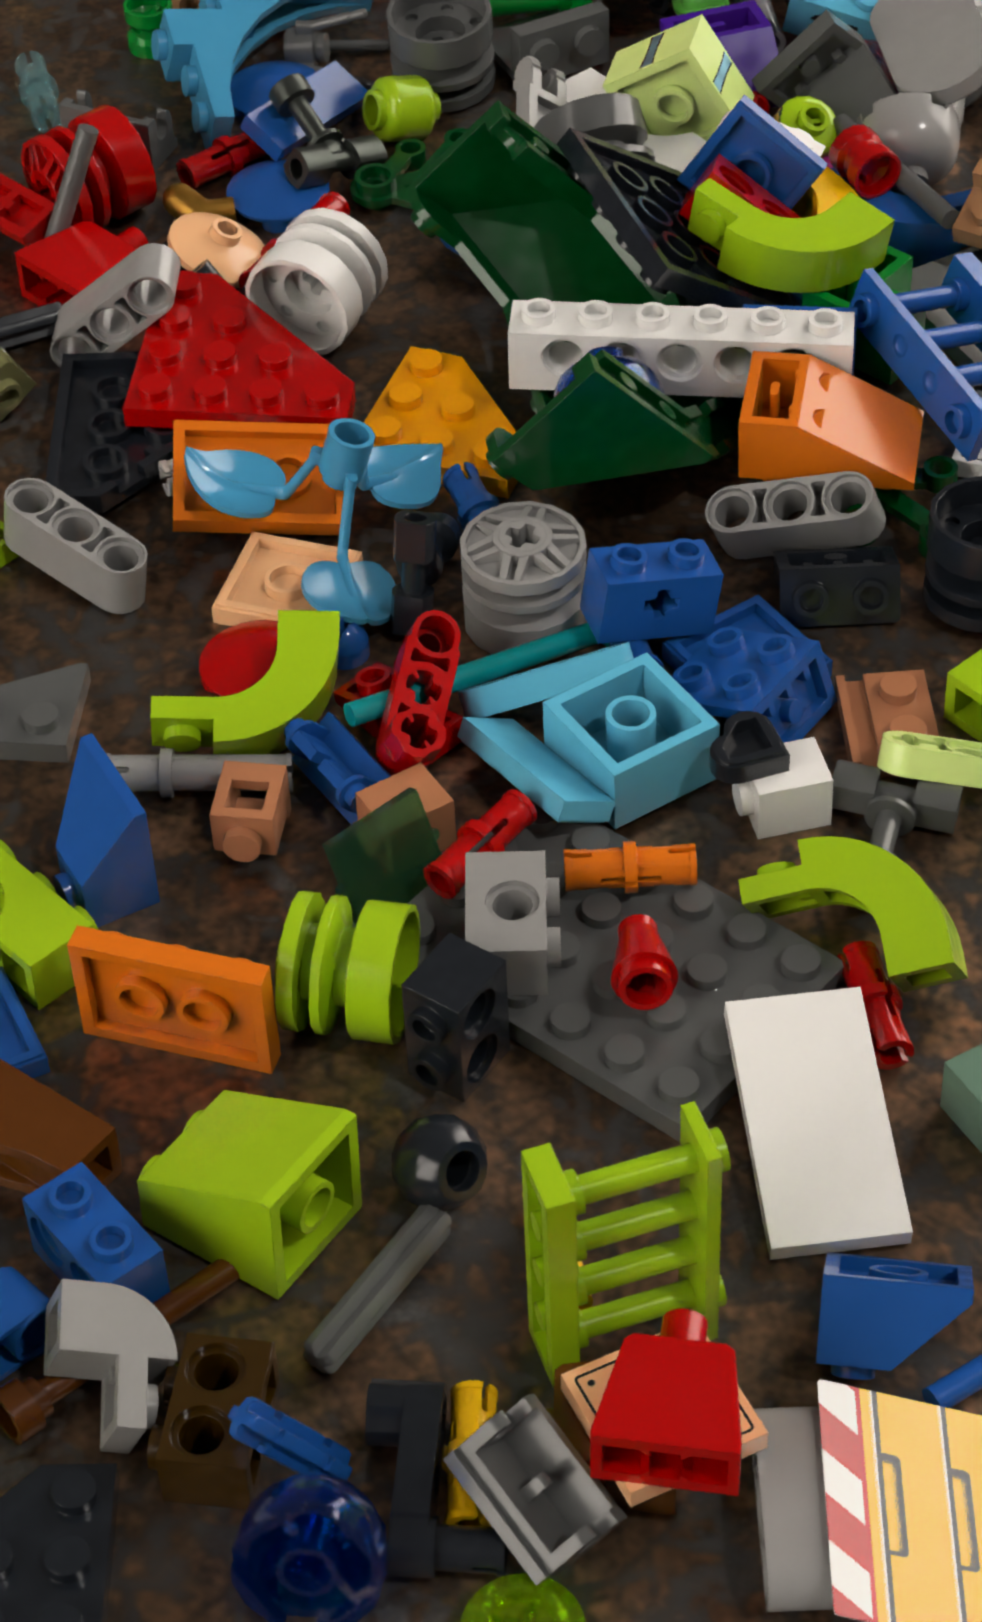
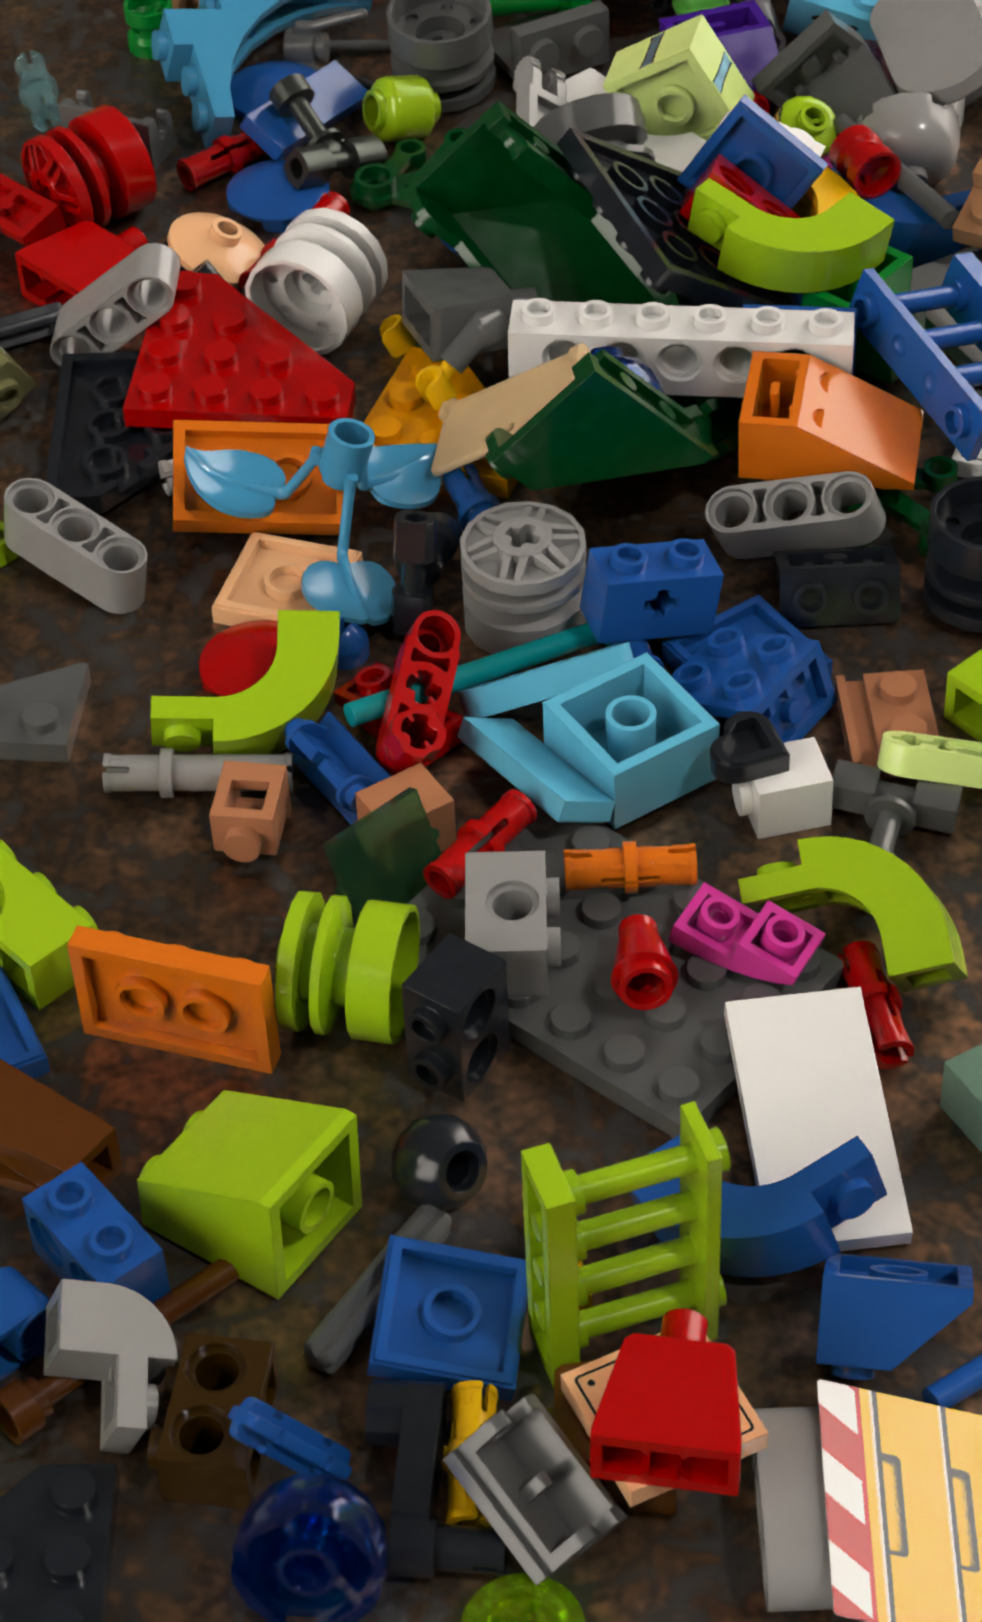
(72, 179): dark grey bar -> none
(103, 841): blue slope -> none
(182, 200): pearl gold arm -> none
(449, 1316): none -> blue tile
(453, 320): none -> dark grey torso
(499, 406): none -> tan door
(758, 945): none -> dark pink slope
(790, 1221): none -> blue arch

